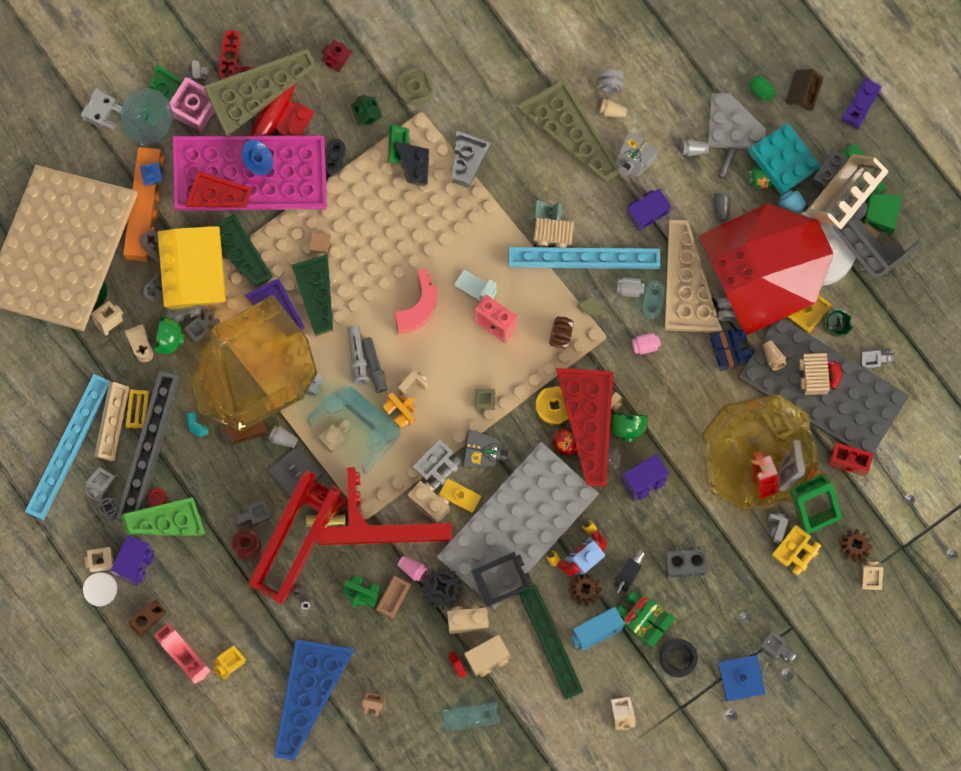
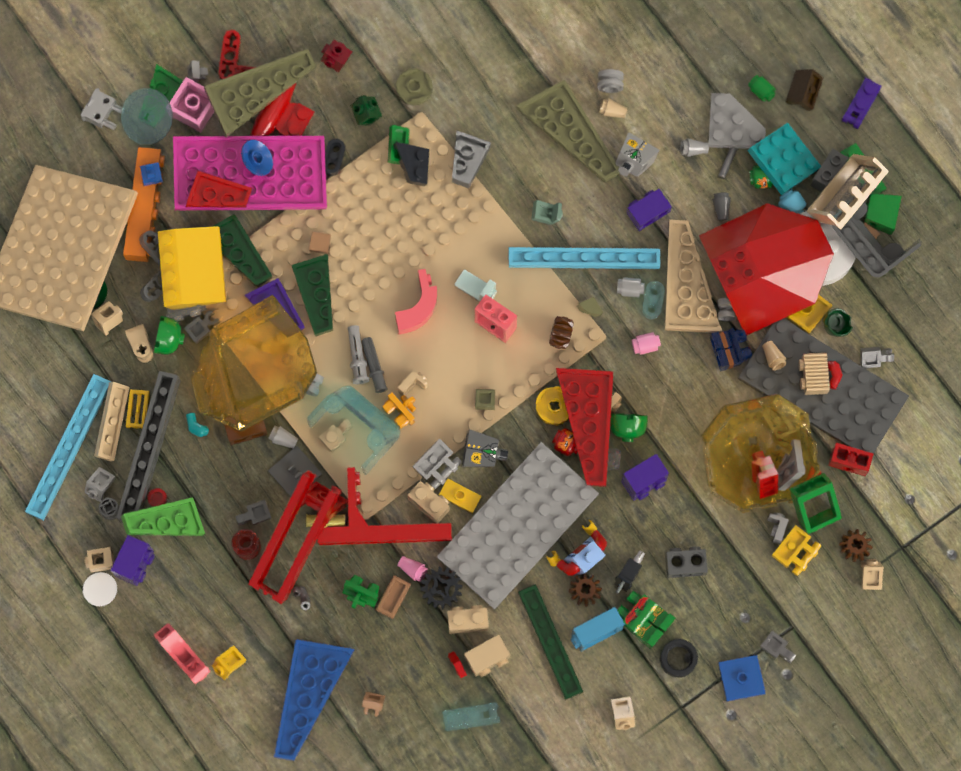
(147, 618): reddish brown leg -> none
(518, 562): black window -> none
(553, 233): tan brick -> none

